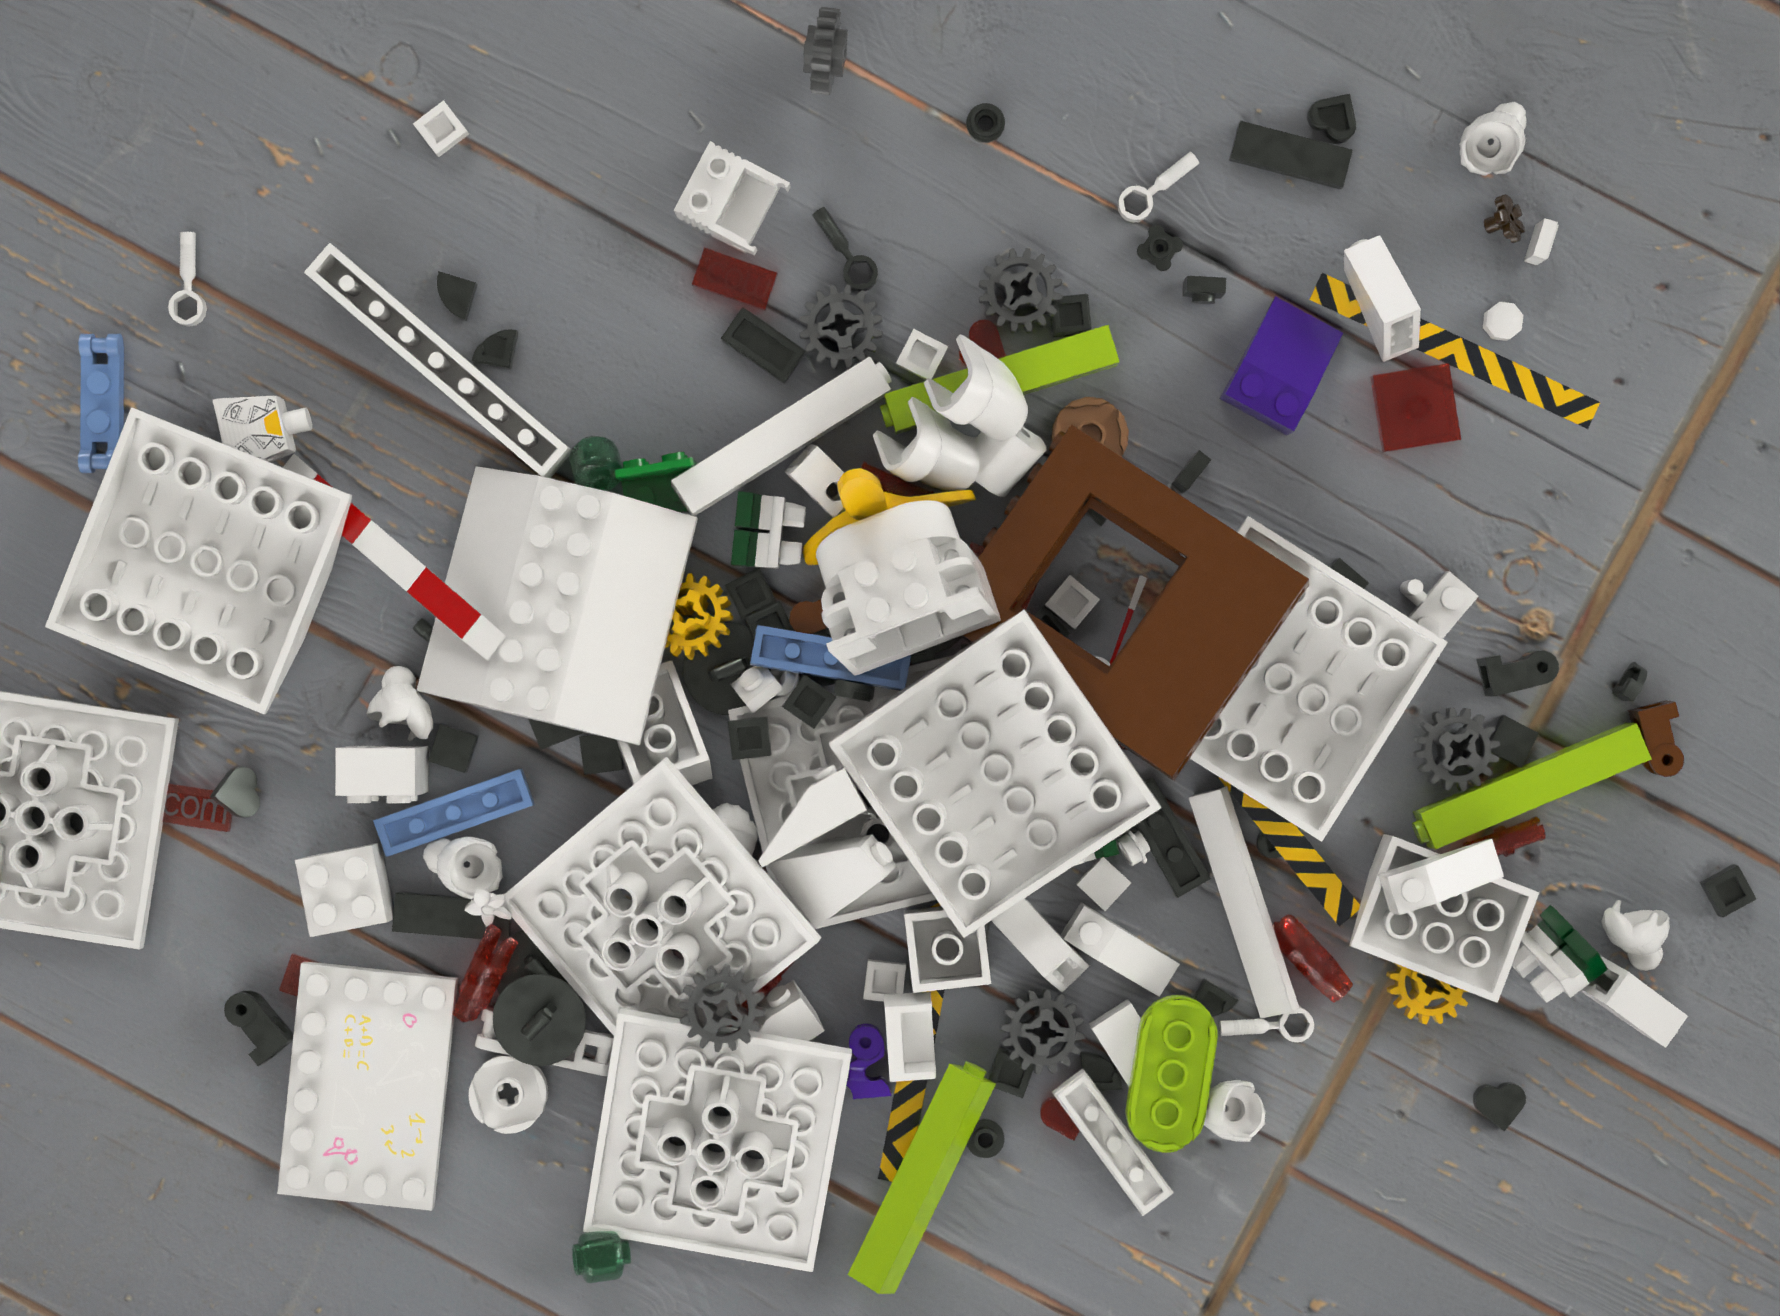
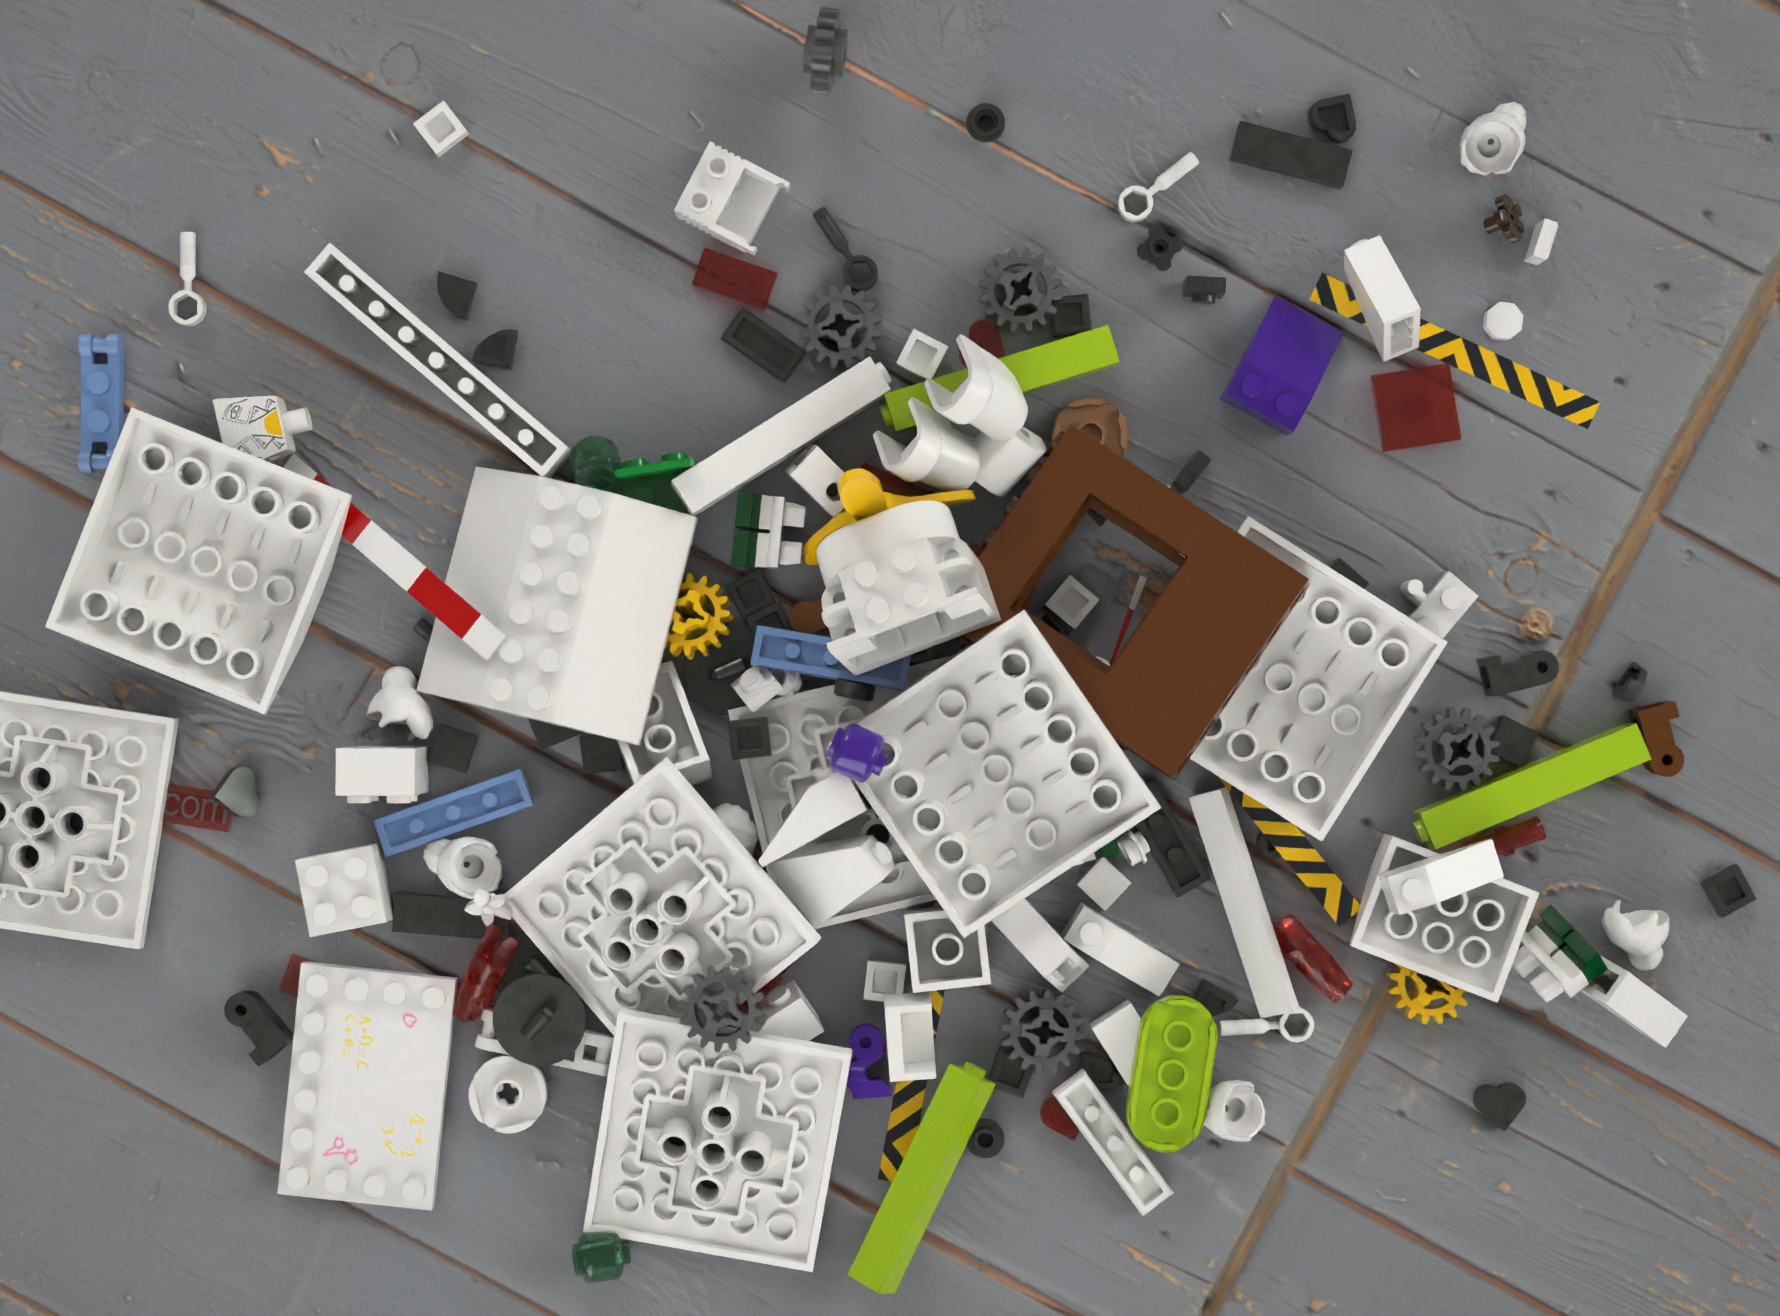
(809, 701): pearl dark grey plate -> none
(857, 753): none -> dark purple head

